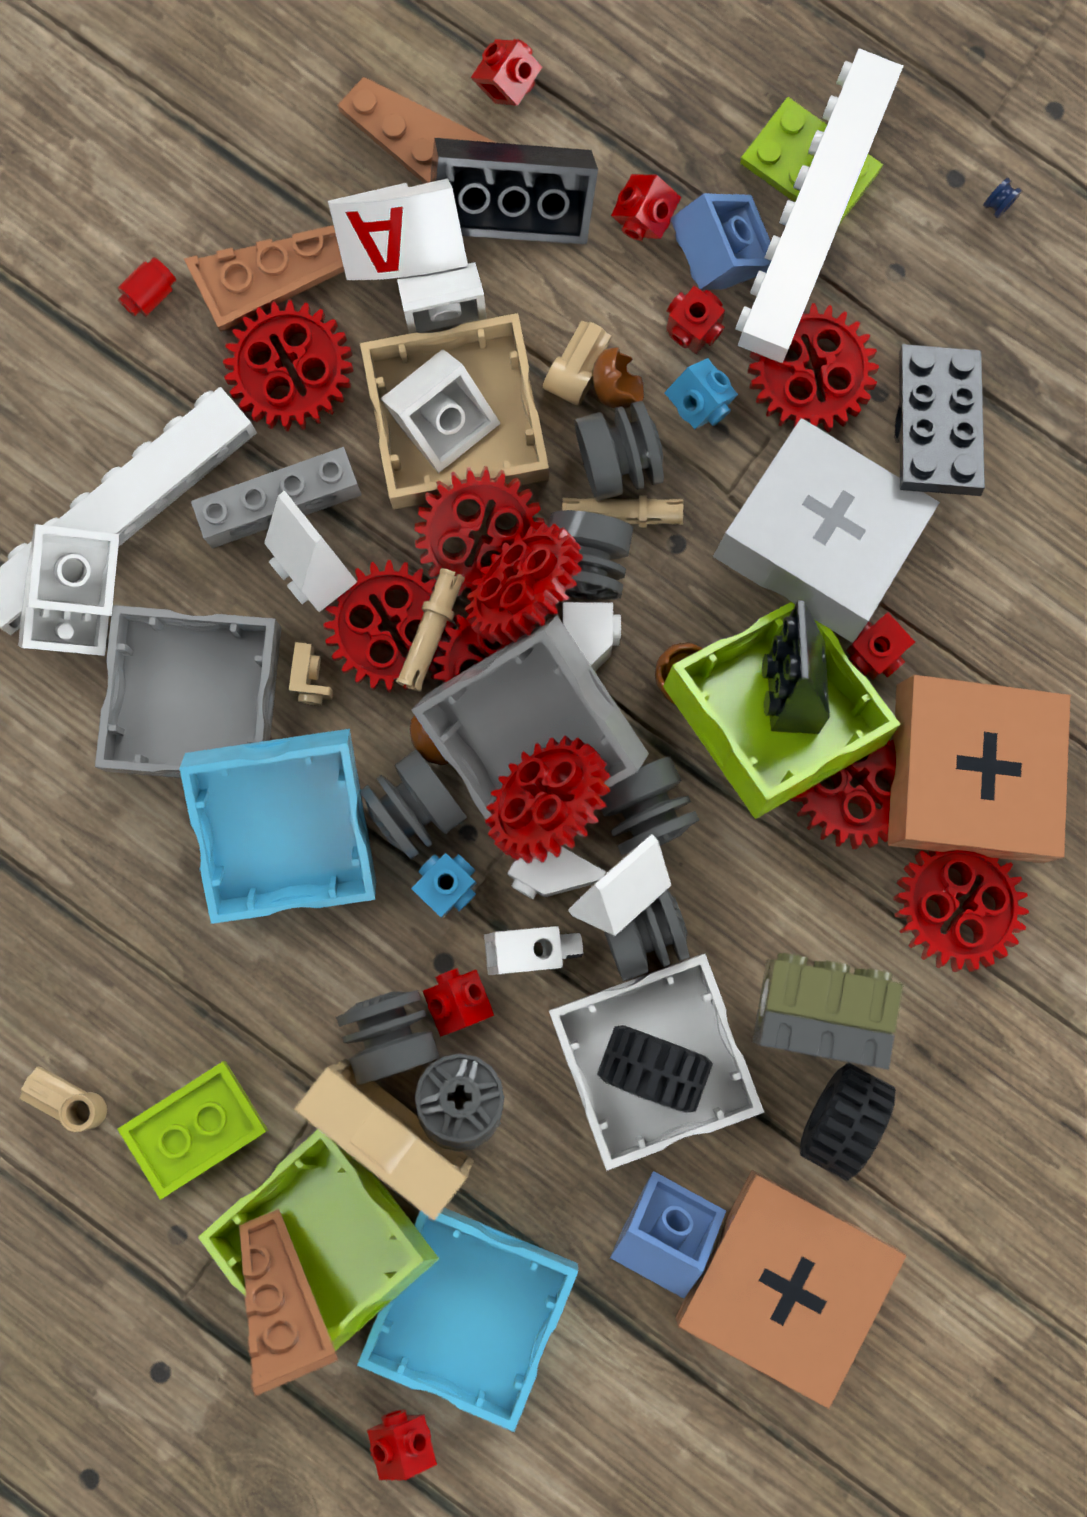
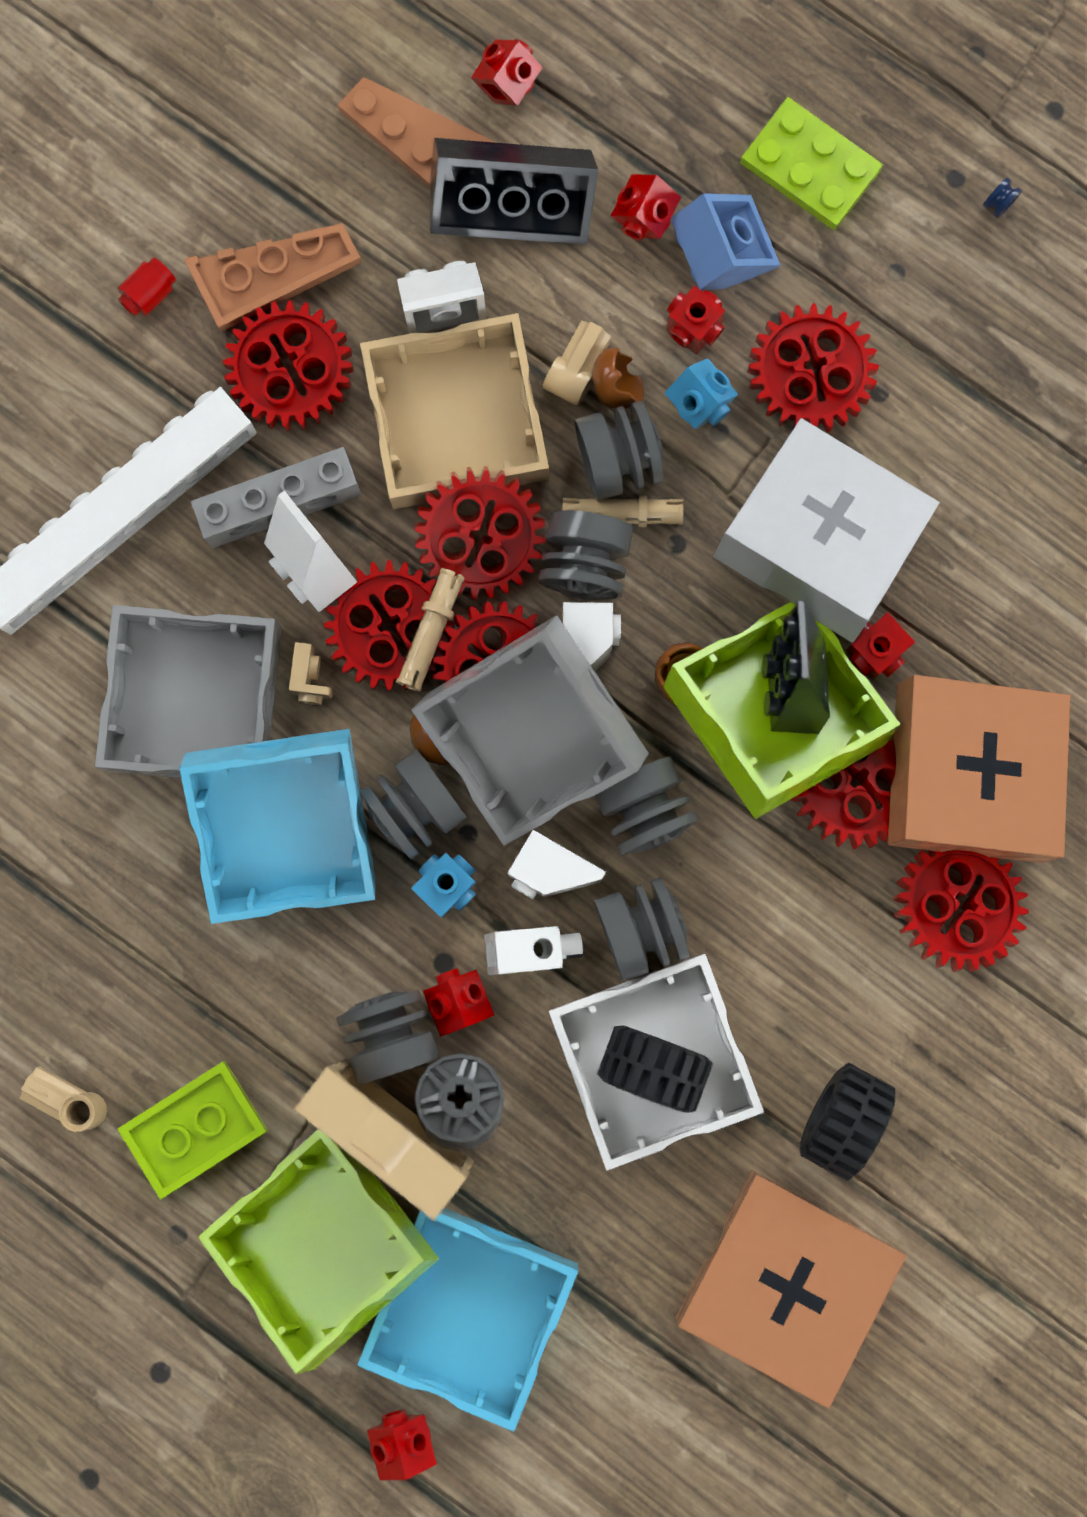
(68, 590): white slope -> none
(283, 1317): nougat wing -> none
(399, 231): white slope -> none
(441, 410): white slope -> none
(523, 584): red gear -> none
(547, 799): red gear -> none
(625, 889): white slope -> none
(668, 1235): medium blue slope -> none
(819, 206): white brick -> none
(828, 1010): olive piece -> none
(940, 420): plate -> none

